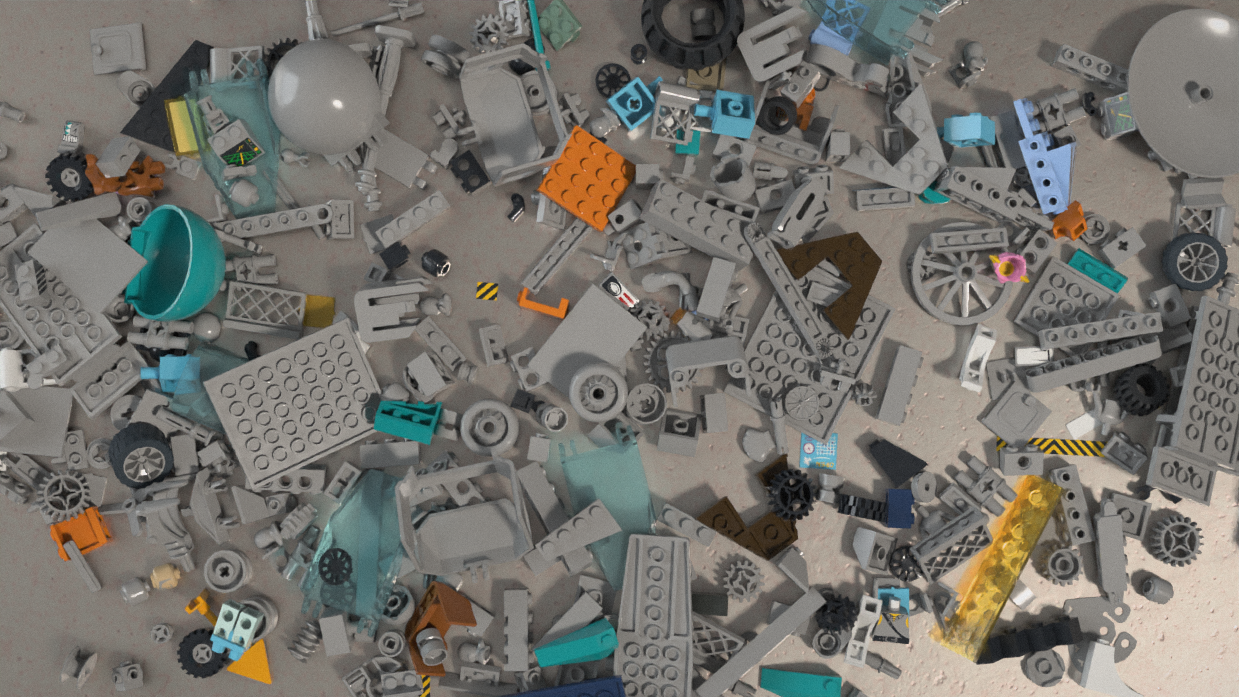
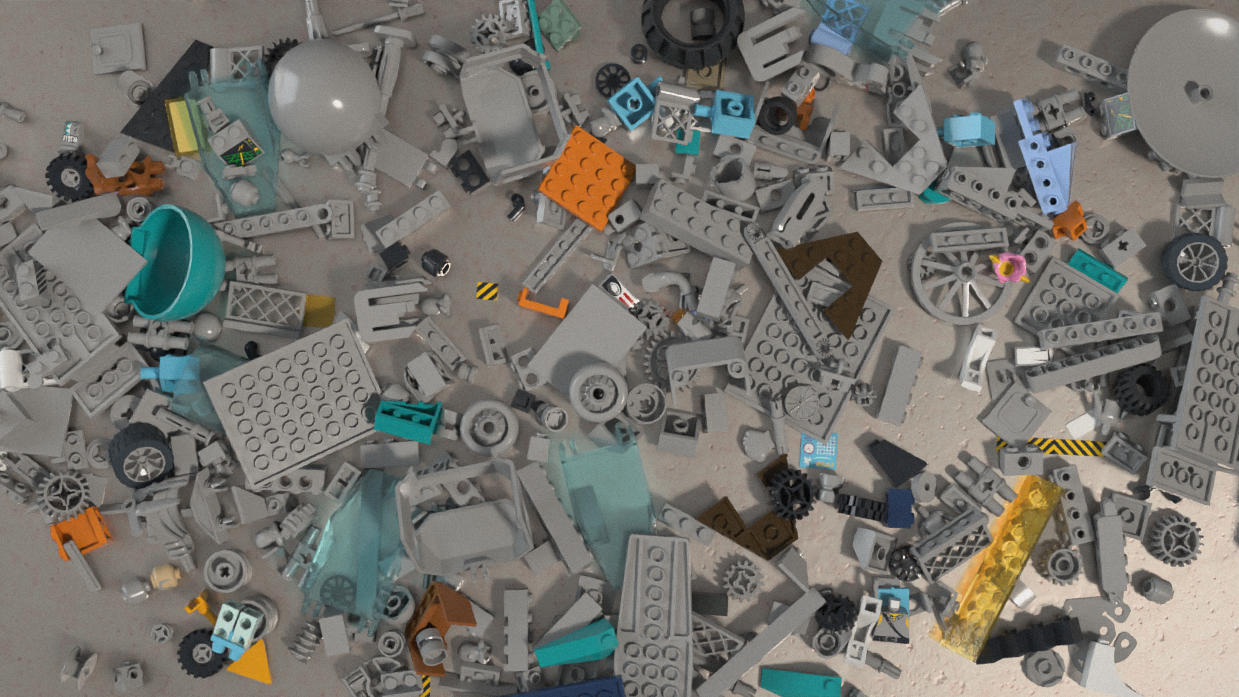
(335, 566): black wheel -> none
(580, 530): light grey wing -> none
(779, 80): light grey axle -> none

